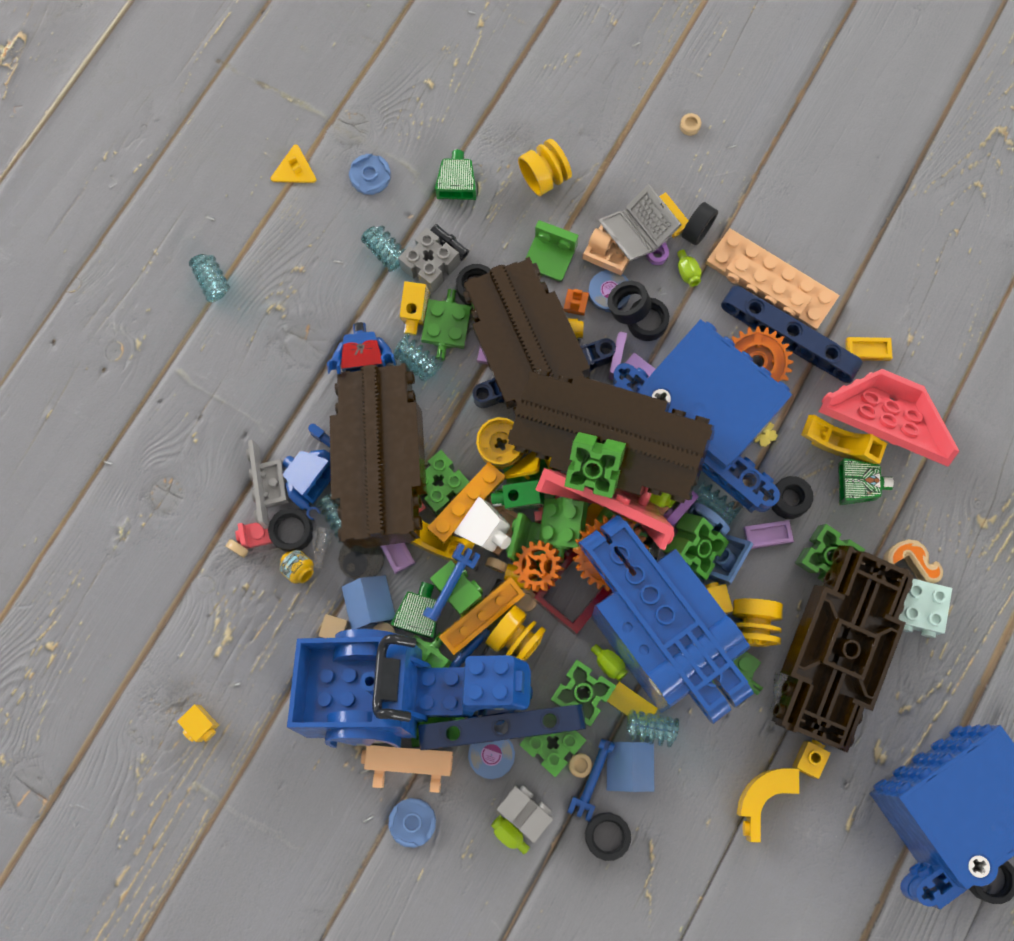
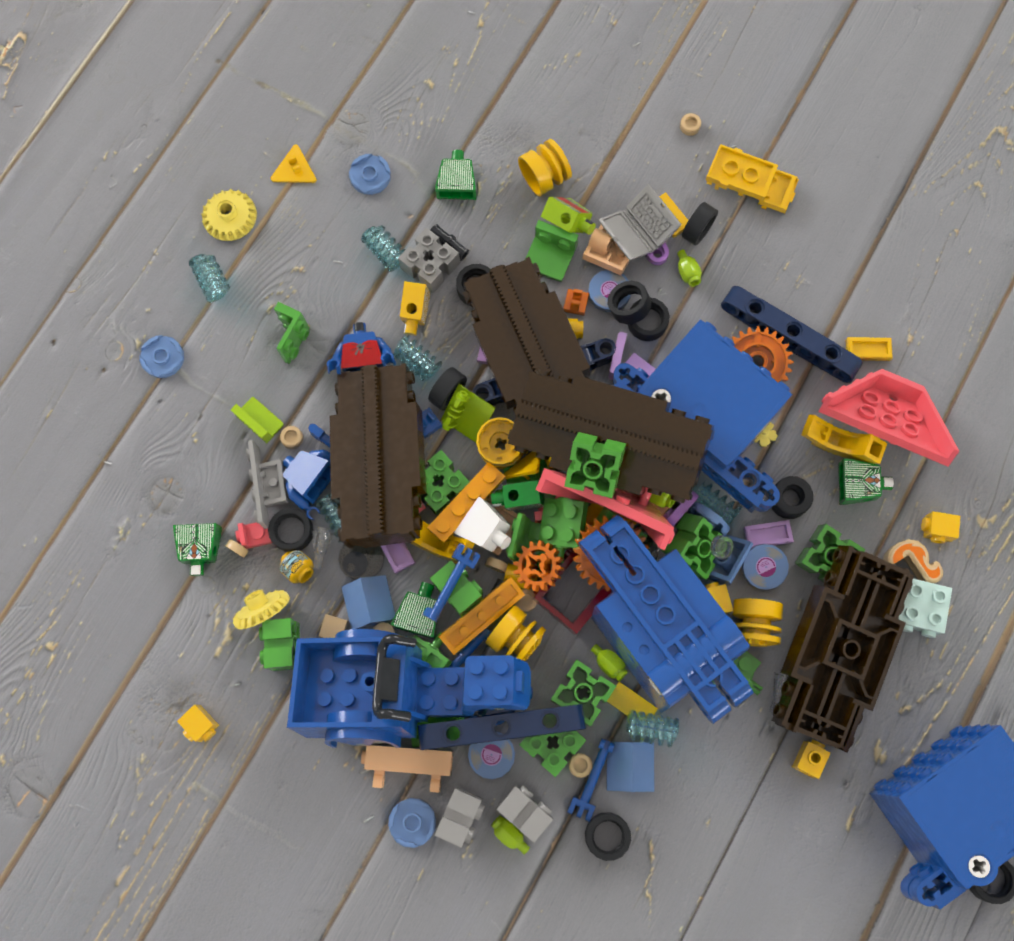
(161, 356): none -> medium blue tile
(197, 545): none -> green torso
(232, 225): none -> light yellow gear
(258, 419): none -> lime panel
(260, 608): none -> light yellow gear
(279, 643): none -> bright green brick
(291, 437): none -> tan tile
(296, 331): none -> bright green bracket
(430, 422): none -> blue tile
(445, 387): none -> black tyre
(446, 324): bright green plate -> none
(459, 817): none -> light grey brick
(466, 413): none -> lime hinge
(568, 215): none -> lime torso
(721, 547): none -> clear tile
(752, 177): none -> yellow piece
(758, 792): yellow arch -> none
(765, 566): none -> medium blue tile
(772, 279): light nougat plate -> none
(941, 527): none -> yellow brick

